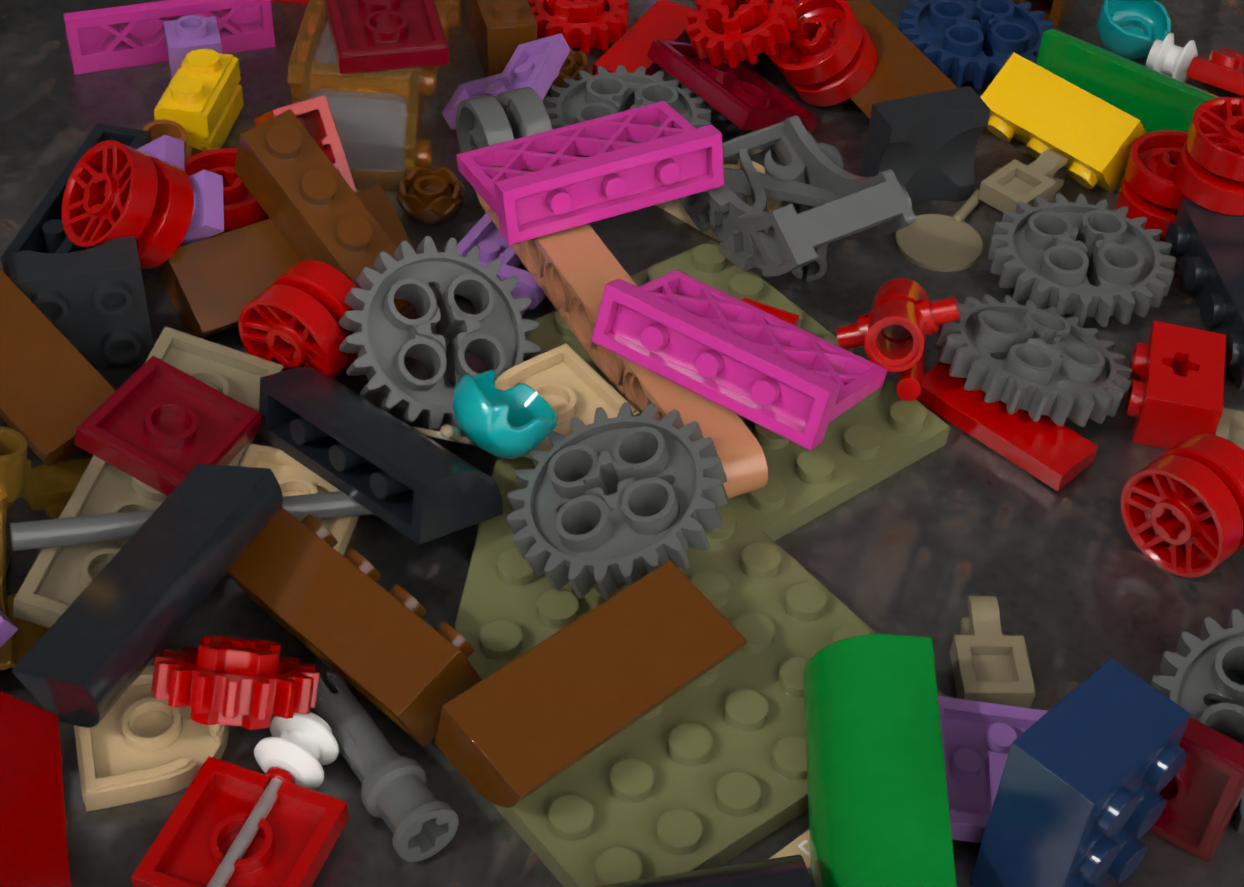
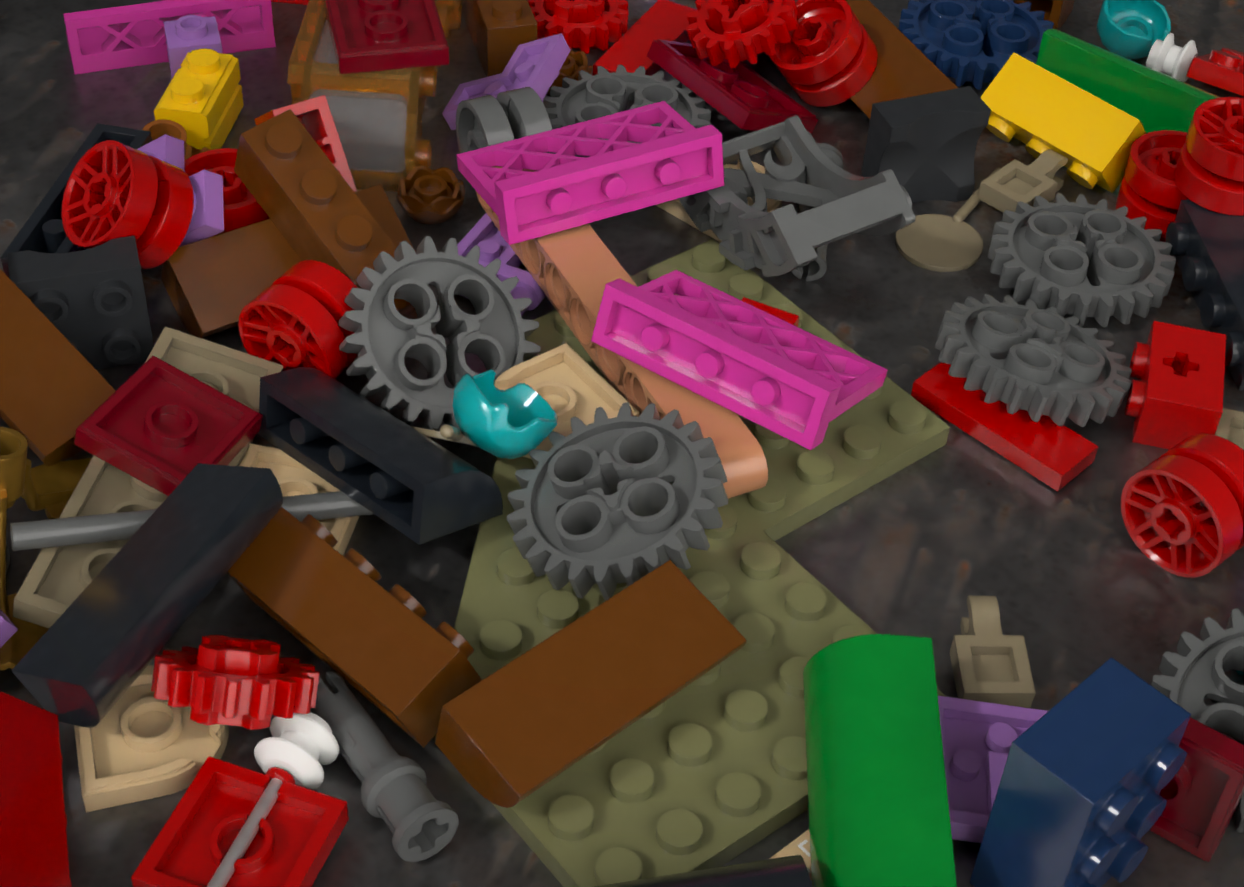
(898, 329): red pin -> none

